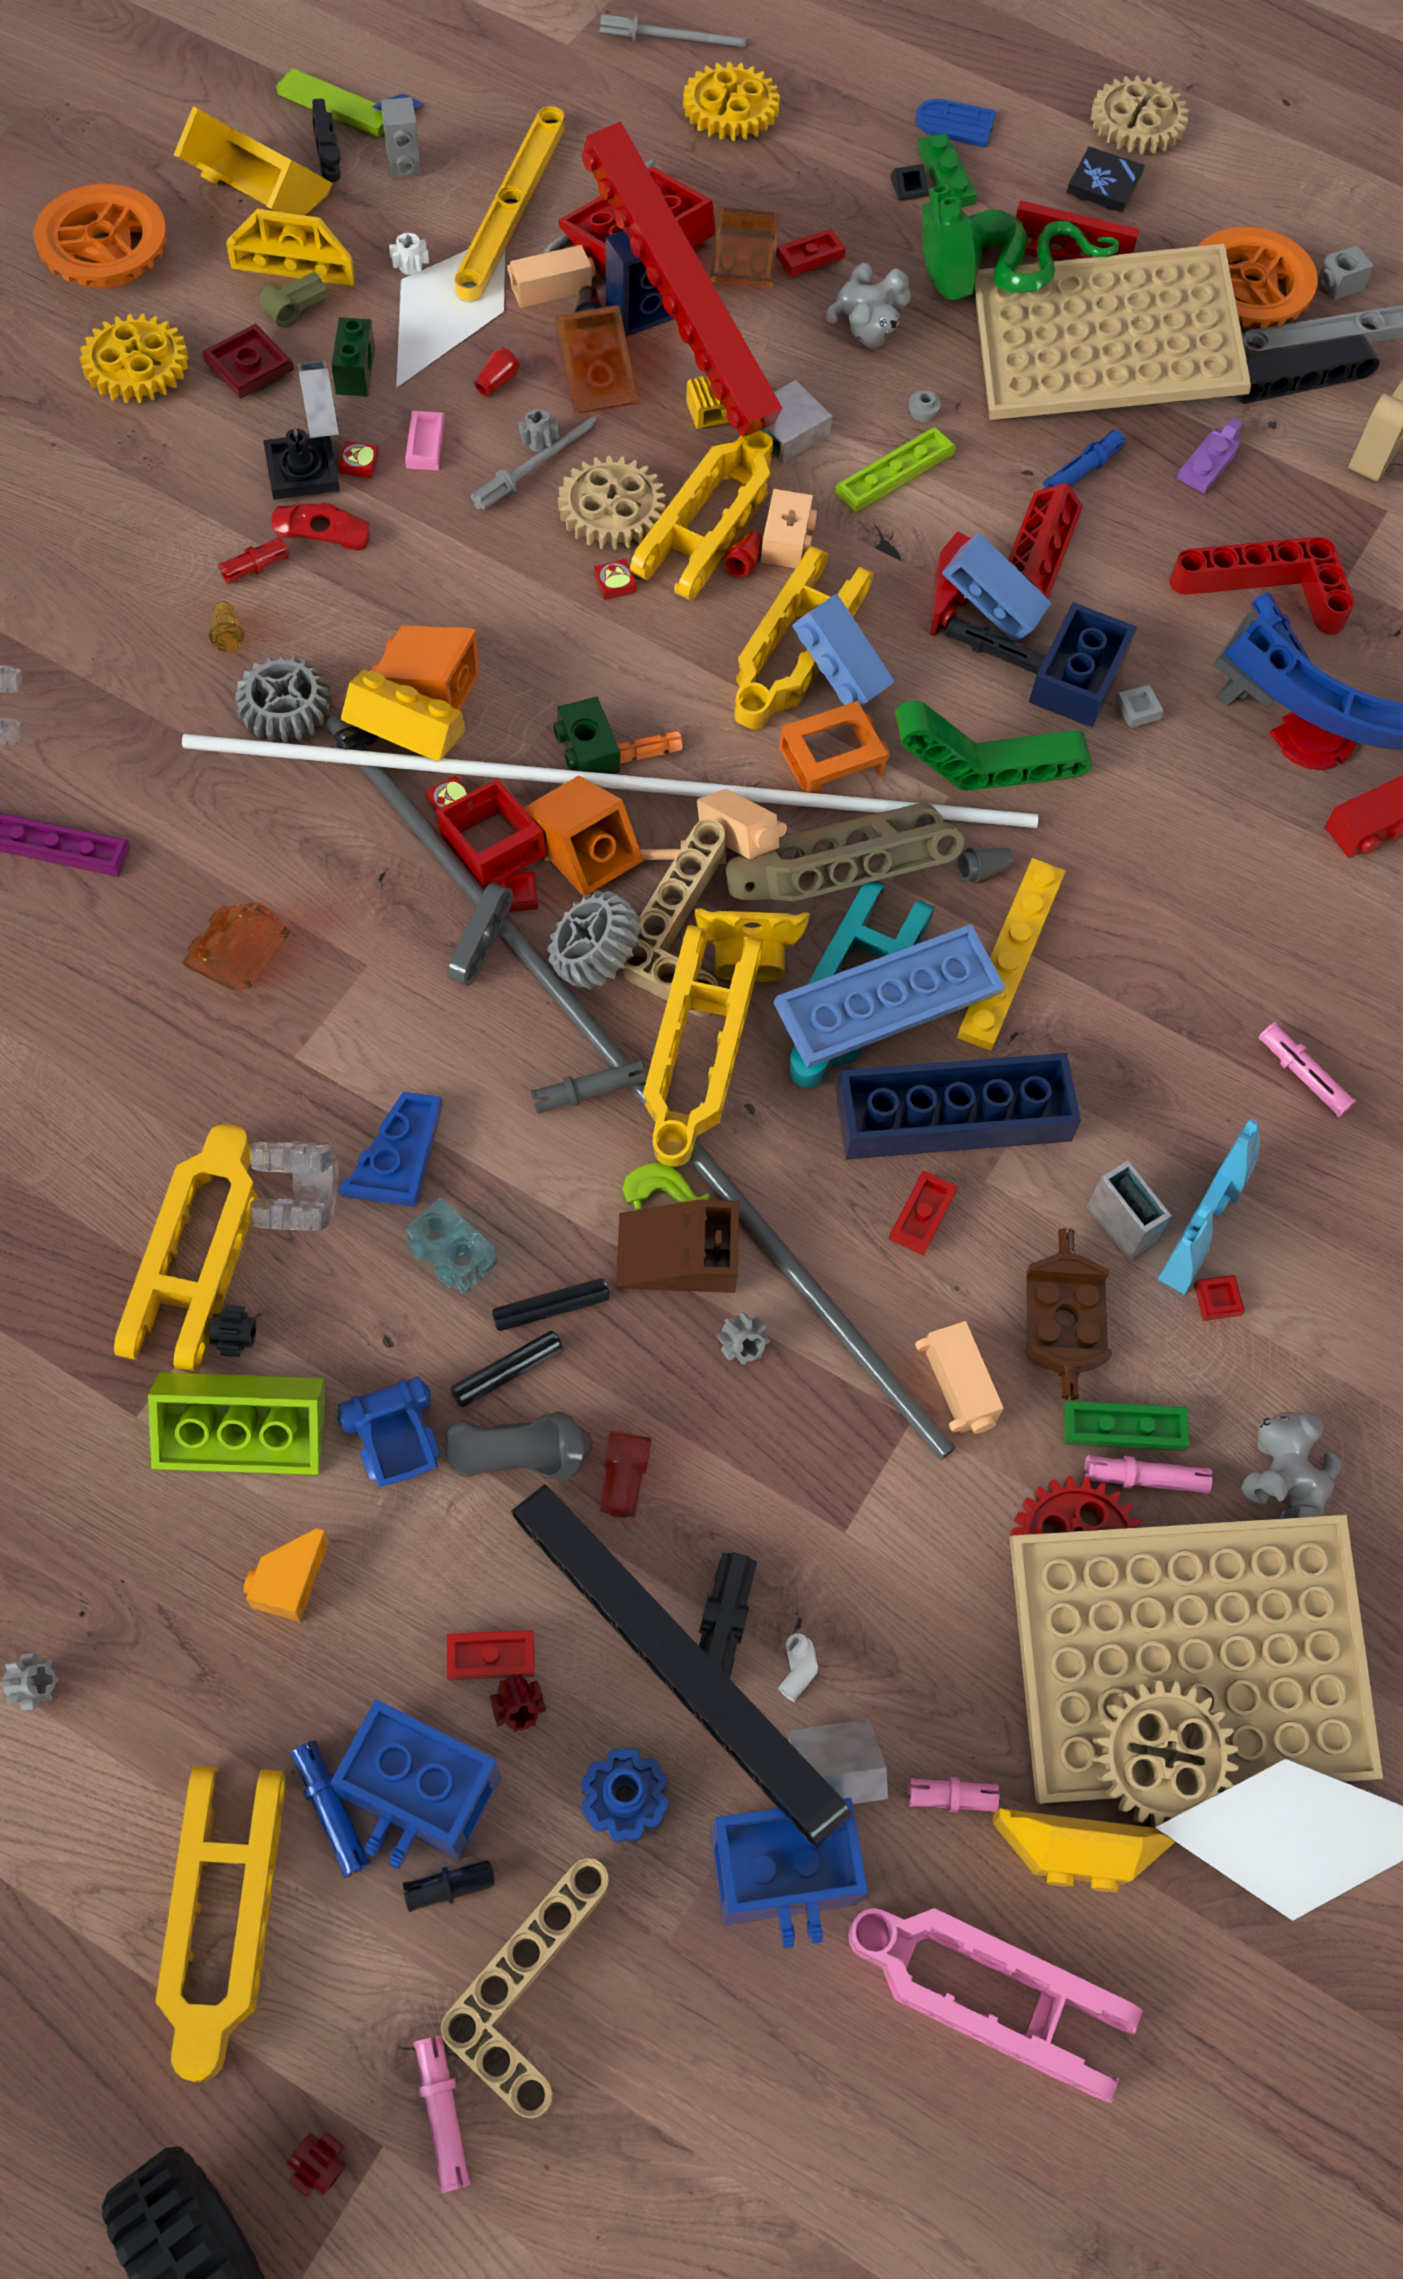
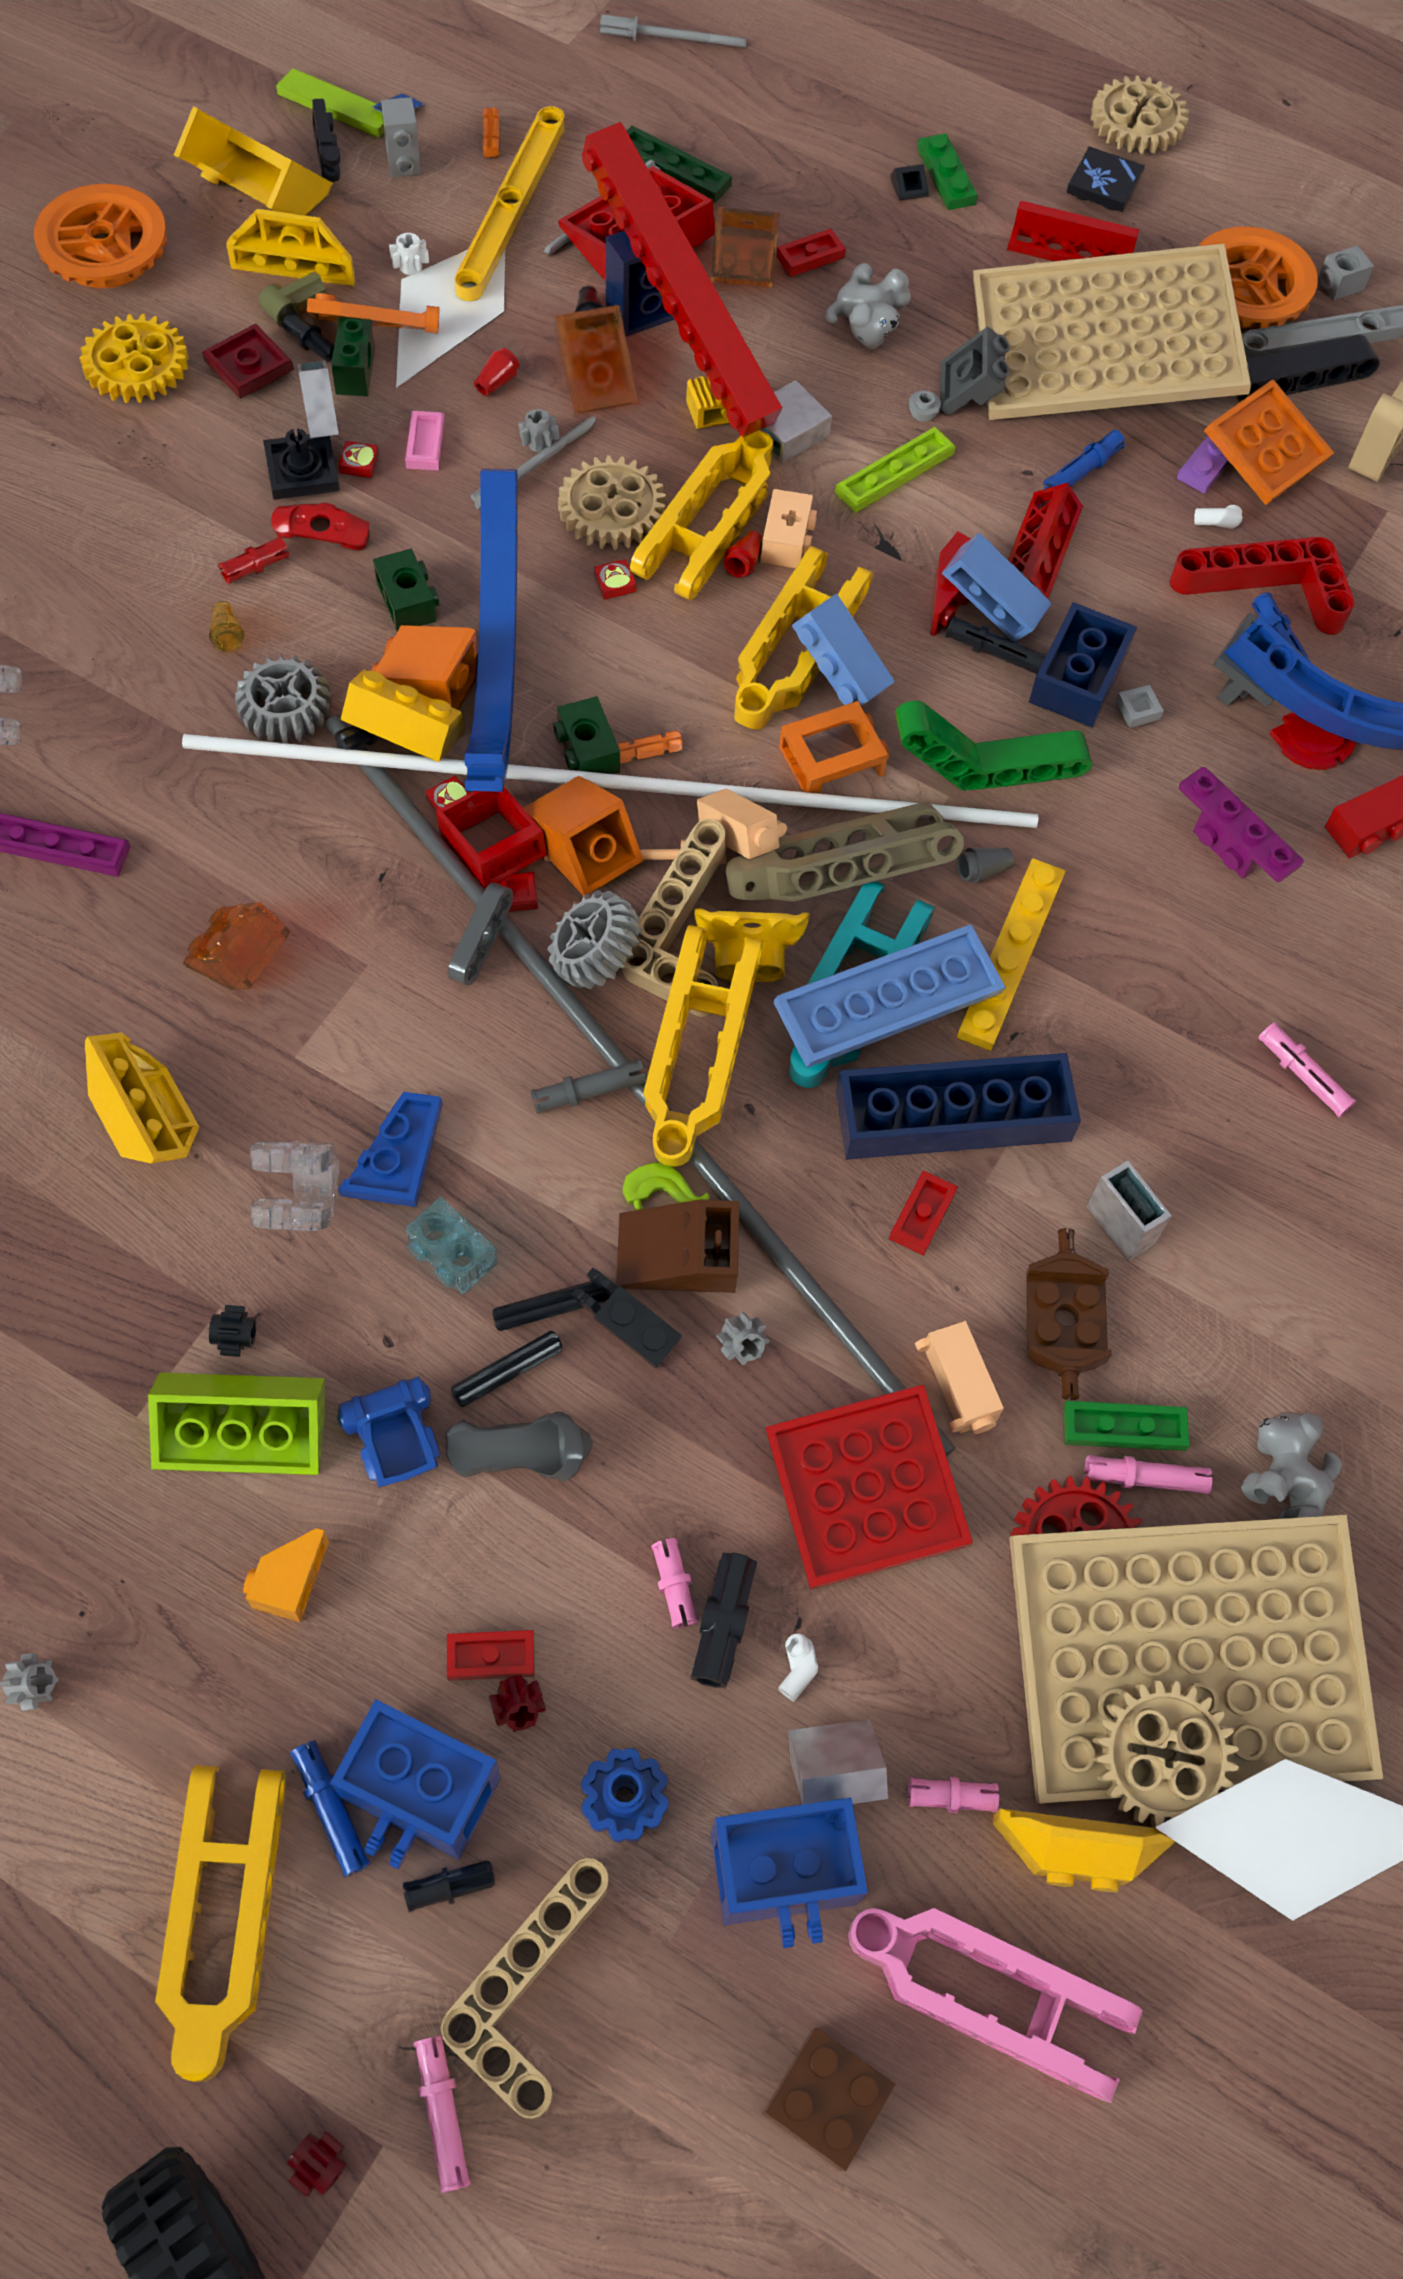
(137, 1100): none -> yellow wedge
(223, 1155): yellow piece -> none
(309, 336): none -> black axle
(327, 308): none -> orange plate
(405, 589): none -> dark green brick
(490, 132): none -> orange axle
(493, 710): none -> blue piece
(551, 275): light nougat brick -> none
(625, 1463): clear red piece -> none
(629, 1320): none -> black hinge
(674, 1583): none -> bright pink pin
(681, 165): none -> dark green plate
(683, 1667): black beam -> none
(715, 105): yellow gear -> none
(828, 2099): none -> reddish brown brick
(868, 1487): none -> red plate
(957, 241): green hips -> none
(958, 120): blue window -> none
(974, 371): none -> dark grey plate
(1219, 1297): red tile -> none
(1222, 517): none -> white arm
(1225, 1187): medium azure wedge -> none
(1236, 830): none -> magenta bracket
(1269, 442): none -> orange plate

